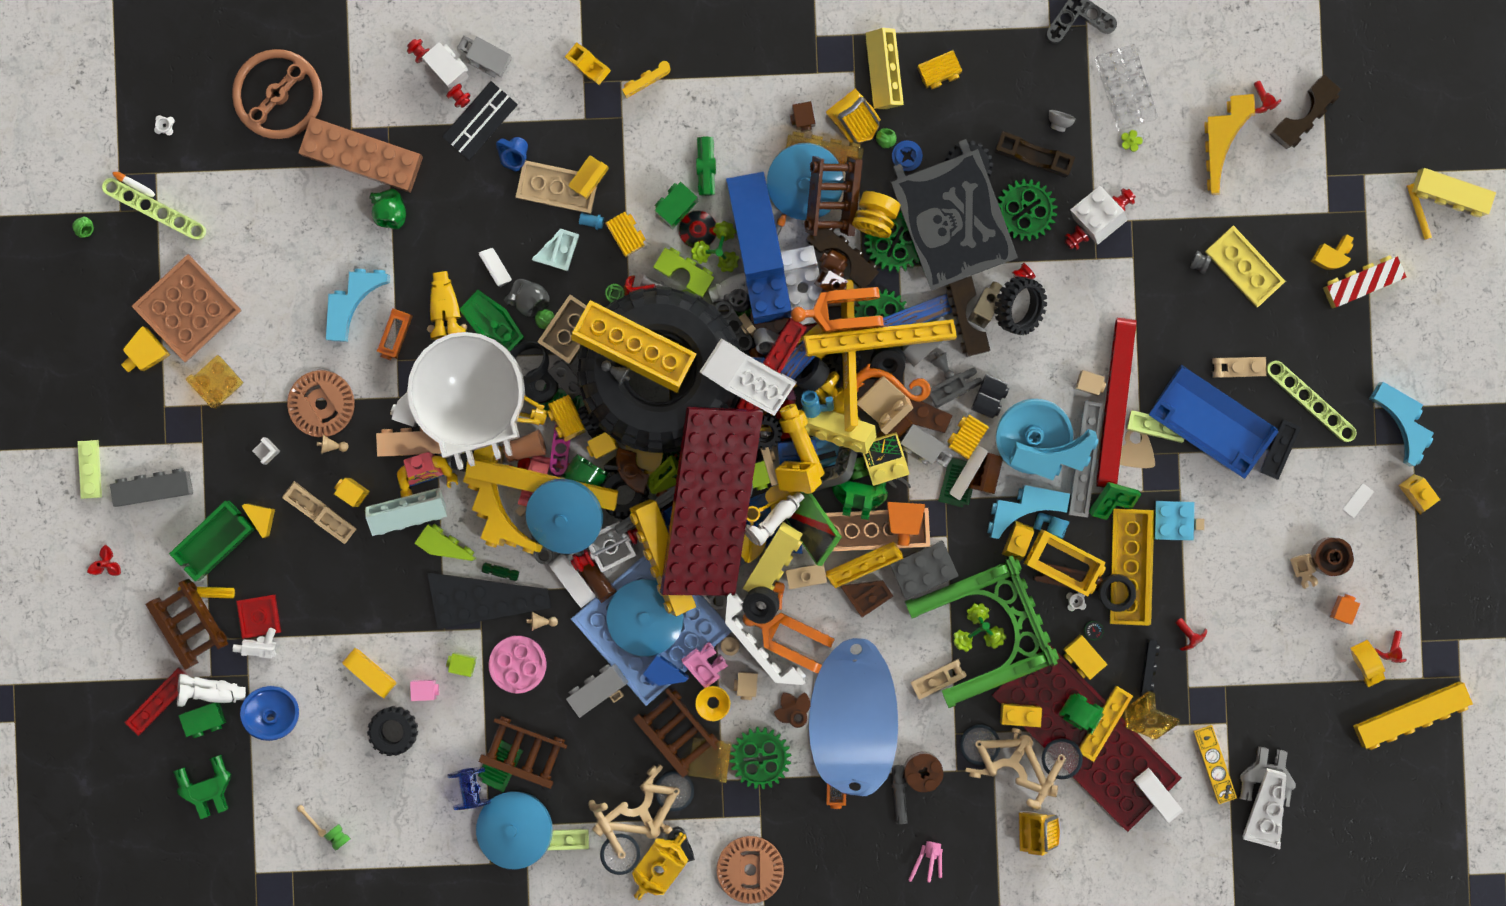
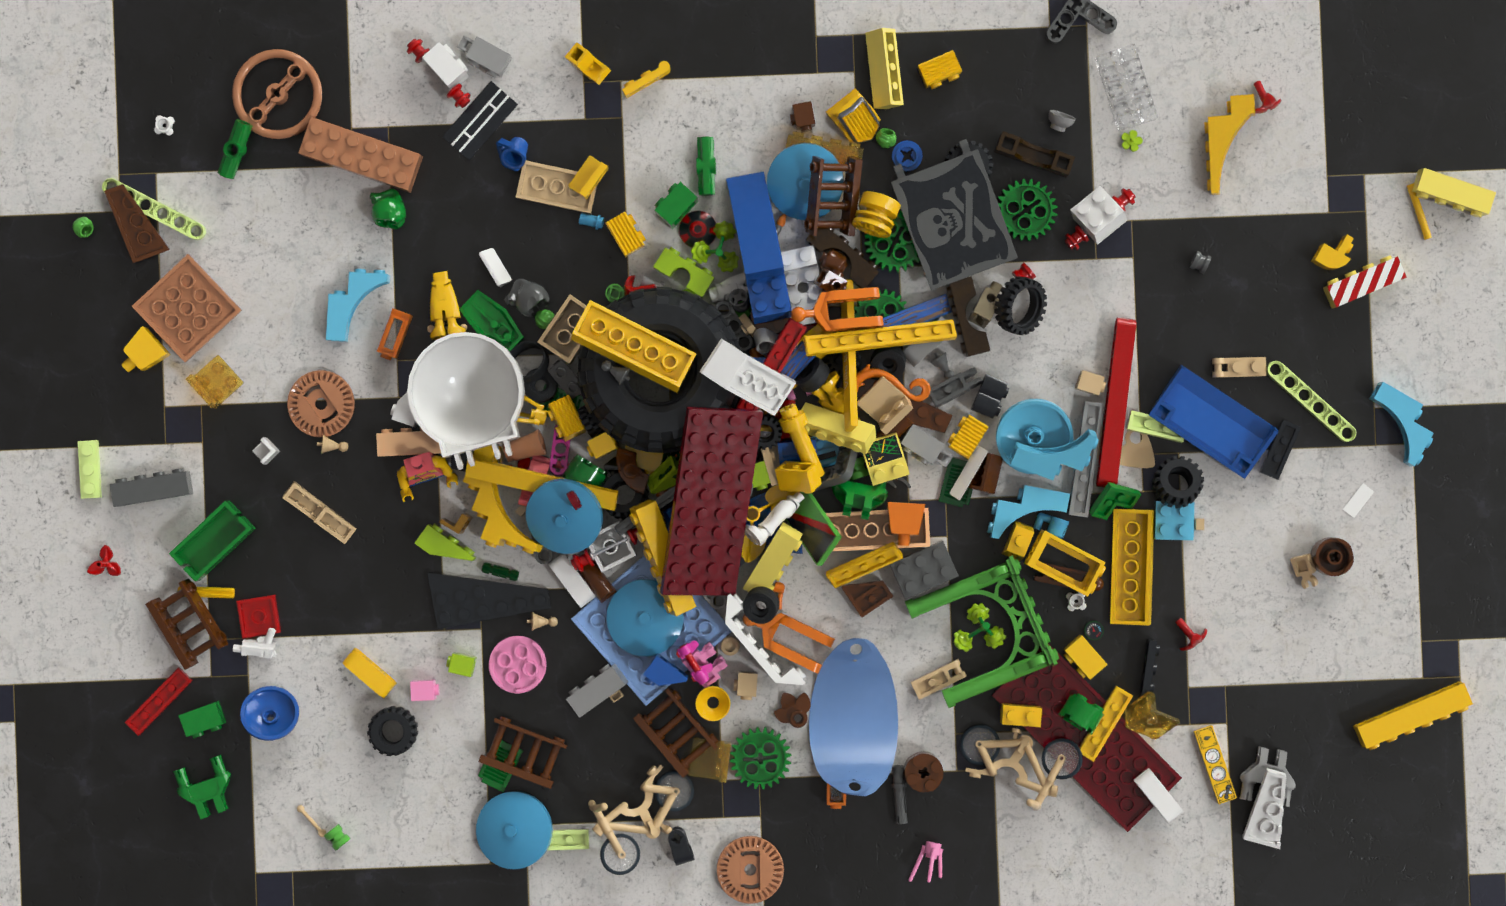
(134, 184): white piece -> none
(136, 229): none -> reddish brown wing
(208, 690): white piece -> none
(239, 138): none -> green piece
(260, 517): yellow slope -> none
(351, 491): yellow brick -> none
(405, 512): light aqua brick -> none
(461, 524): none -> pearl gold panel
(469, 788): clear blue hose -> none
(559, 250): light aqua wing -> none
(573, 498): none -> dark red tile
(665, 854): yellow plate -> none
(698, 673): none -> dark pink piece
(806, 576): tan brick -> none
(812, 406): dark azure piece -> none
(1038, 833): yellow piece -> none
(1131, 593): black tyre -> none
(1185, 469): none -> black tyre
(1245, 266): light yellow tile -> none
(1320, 94): dark brown arch -> none
(1345, 609): orange brick -> none
(1369, 663): yellow brick -> none
(1395, 653): red plant -> none
(1420, 493): yellow torso -> none

